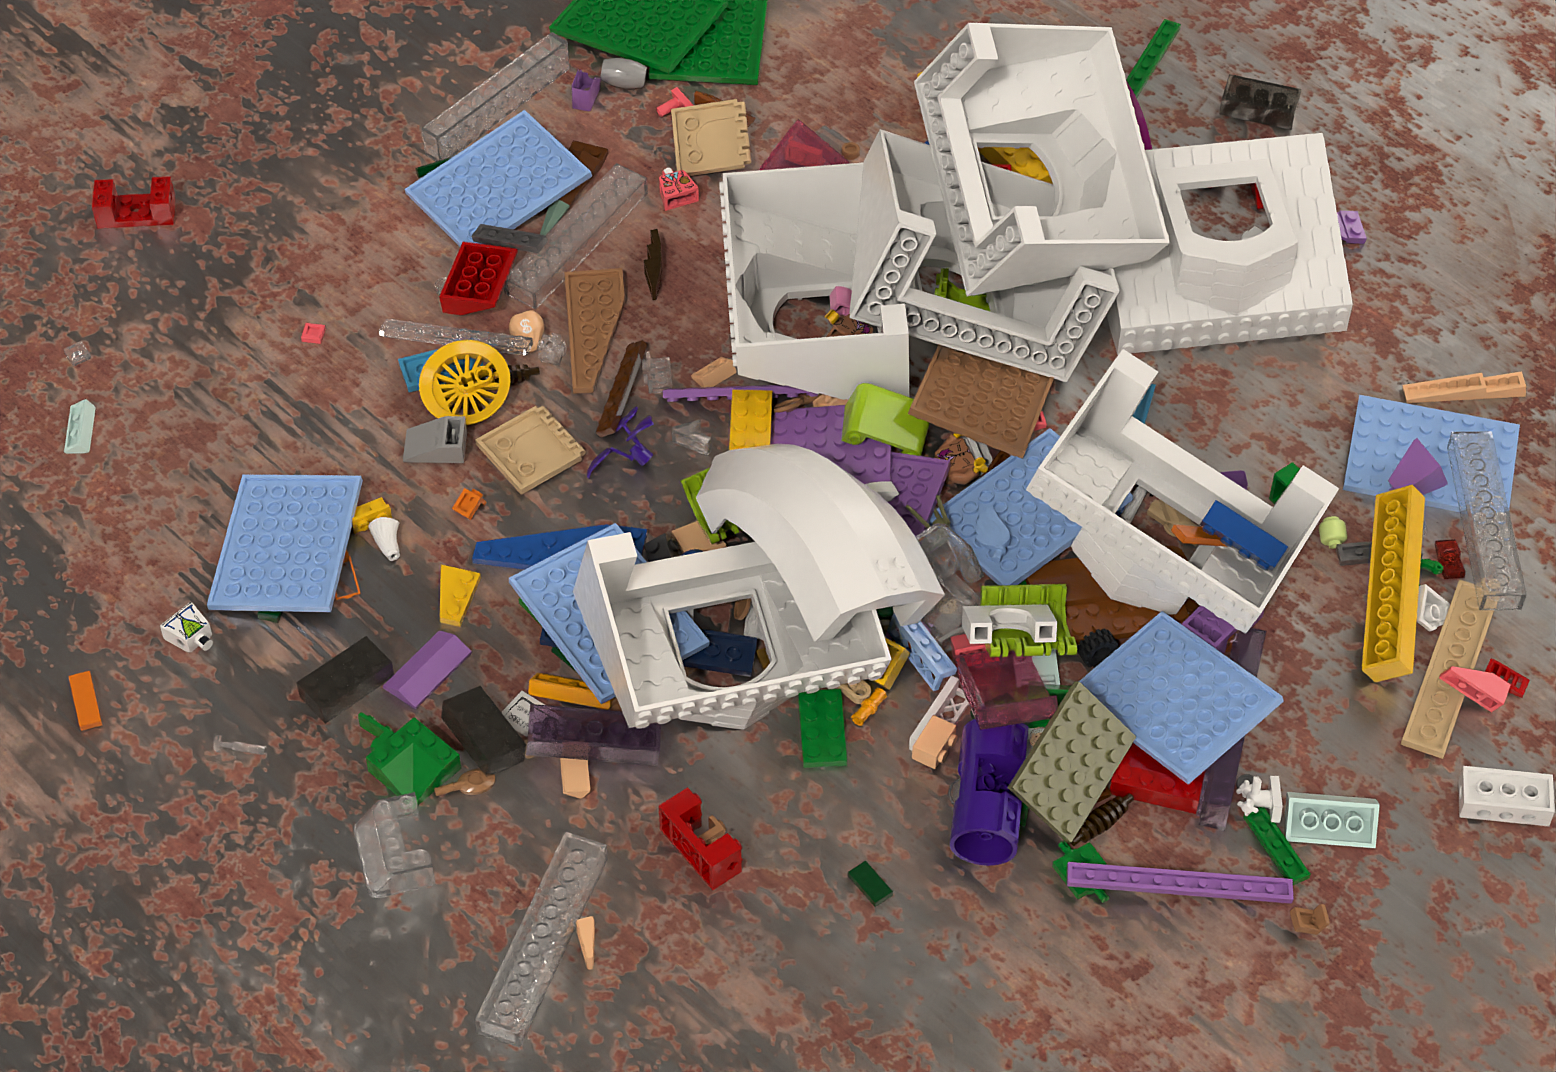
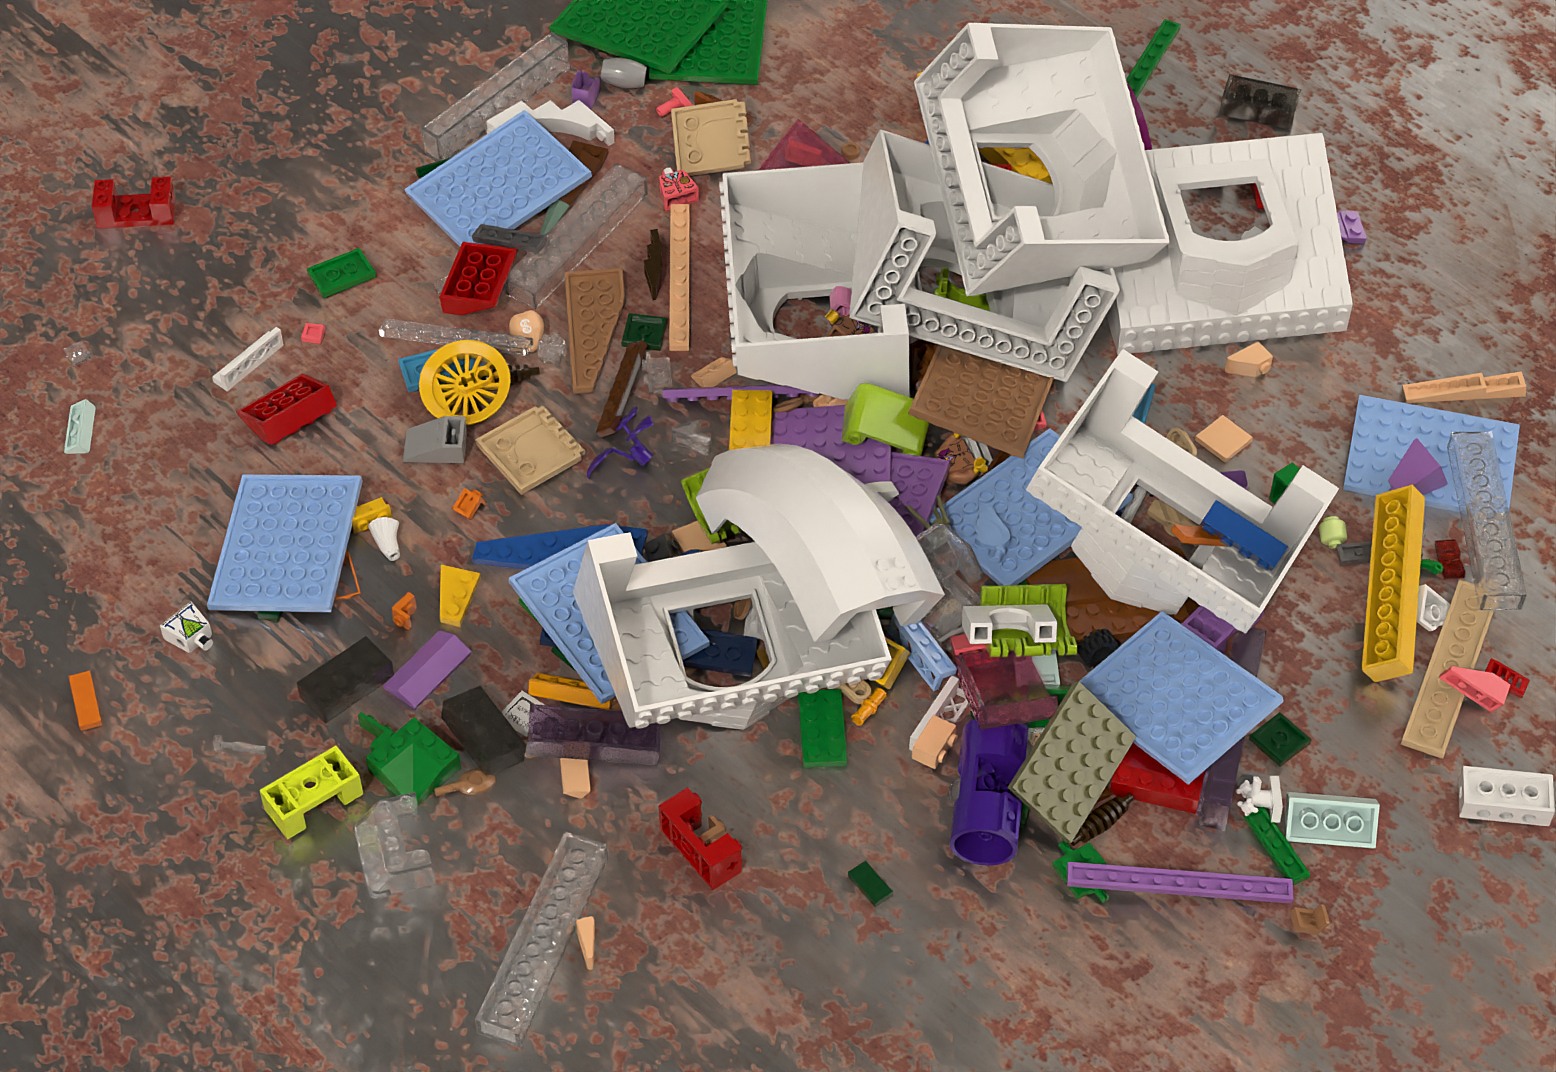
(249, 359): none -> white fence
(288, 408): none -> red slope
(289, 799): none -> neon yellow plate
(341, 272): none -> green plate
(403, 610): none -> orange bracket
(573, 120): none -> white arch
(645, 328): none -> dark green tile
(679, 277): none -> light nougat plate
(920, 356): none -> dark orange slope
(1185, 442): none -> tan plate
(1223, 438): none -> light nougat tile
(1250, 361): none -> light nougat slope
(1280, 739): none -> dark green tile

